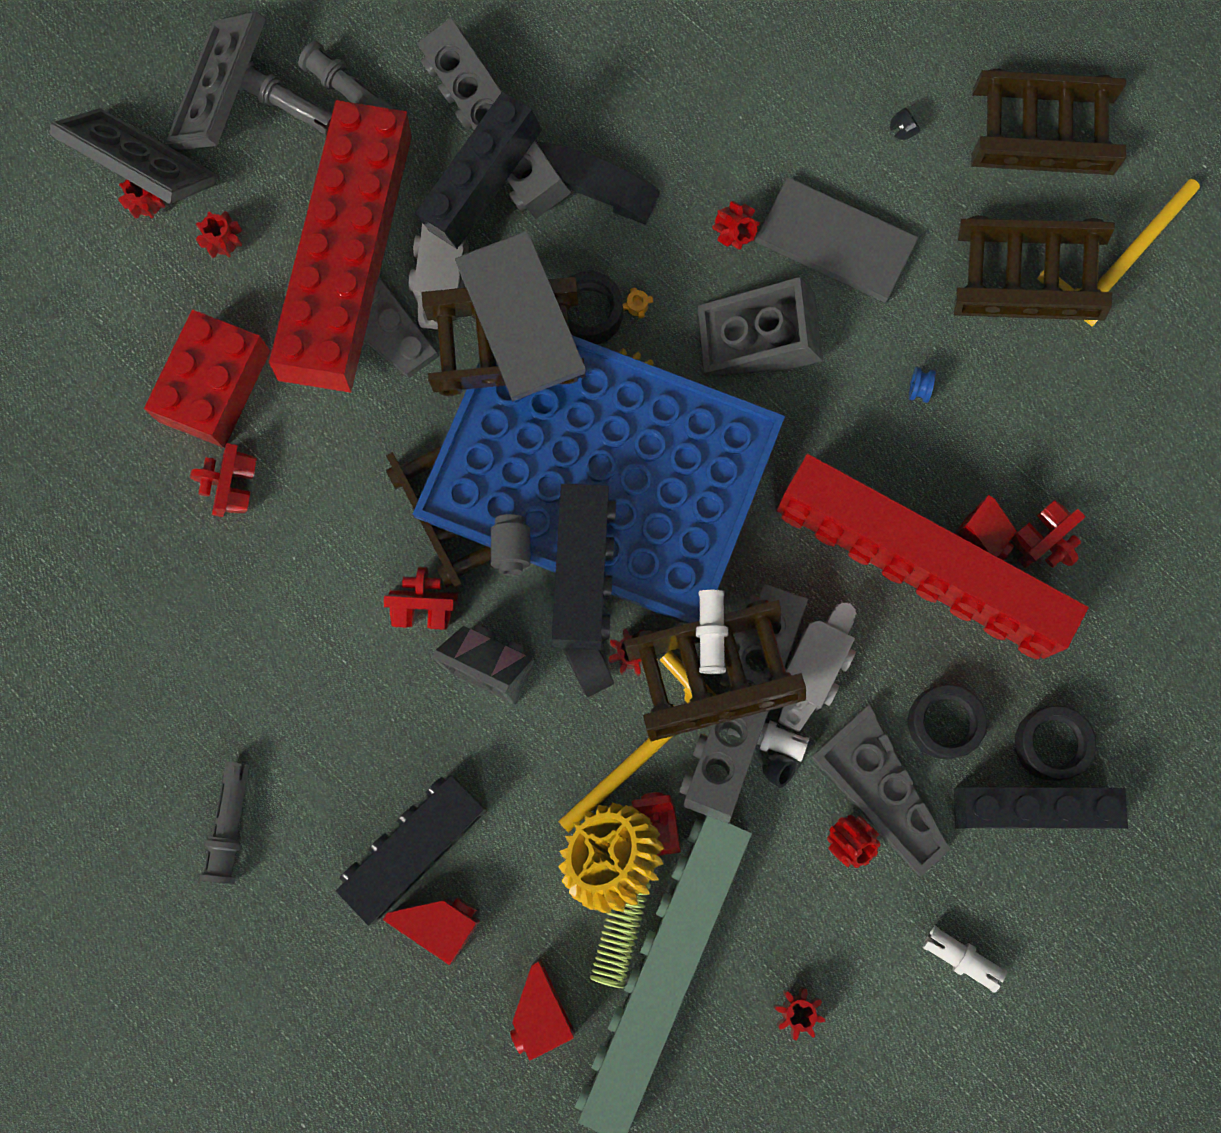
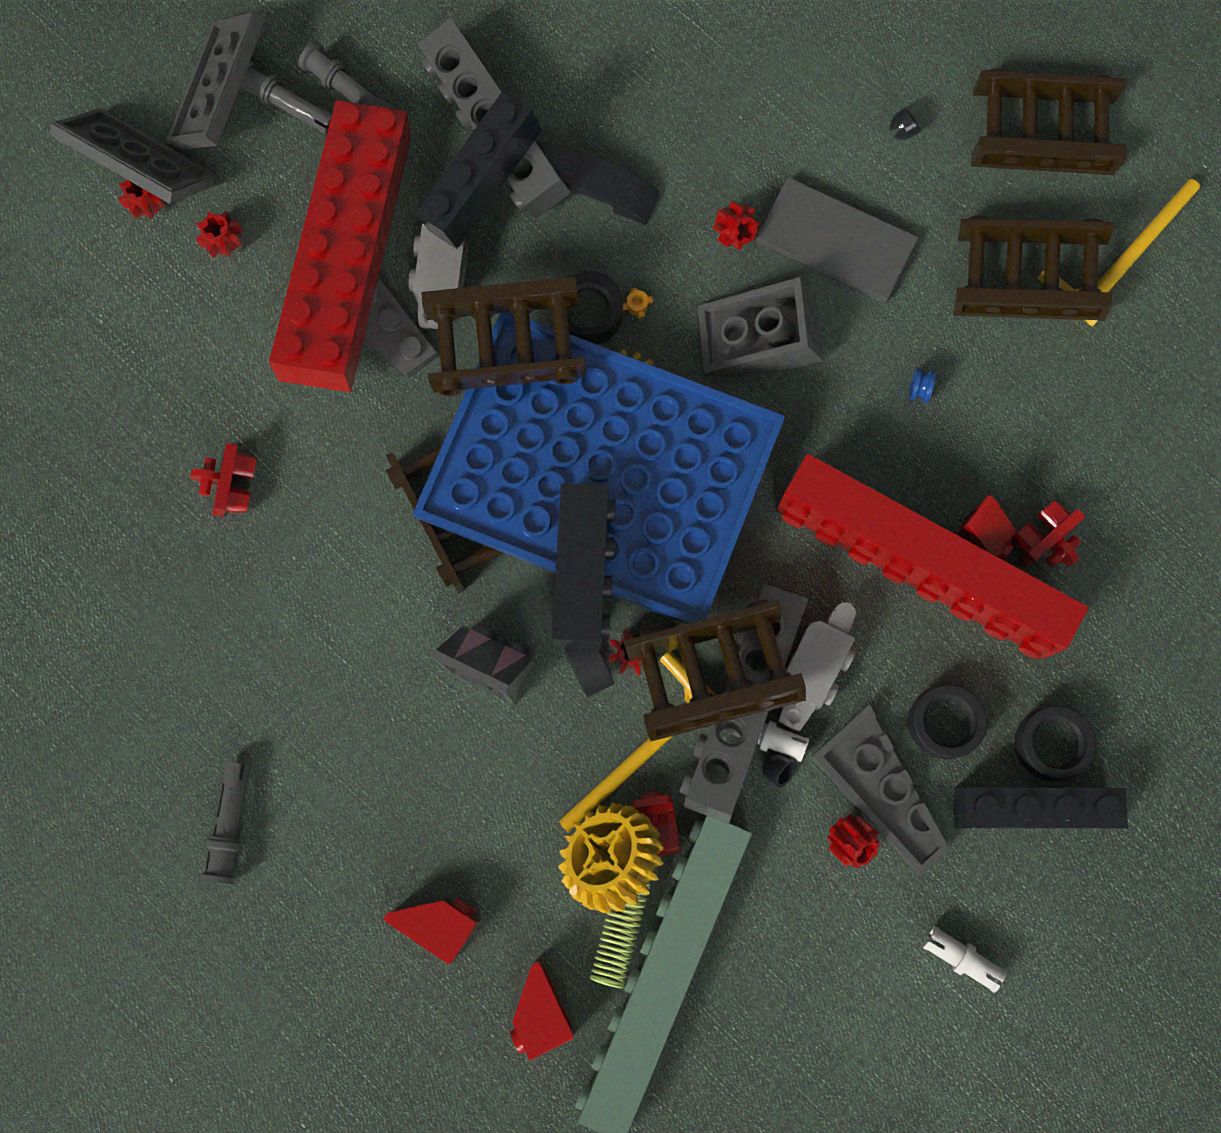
(207, 378): red brick -> none
(404, 602): red hips -> none
(411, 850): black brick -> none
(510, 544): dark grey brick -> none
(520, 316): dark grey tile -> none
(712, 632): white pin -> none
(810, 1014): red gear -> none

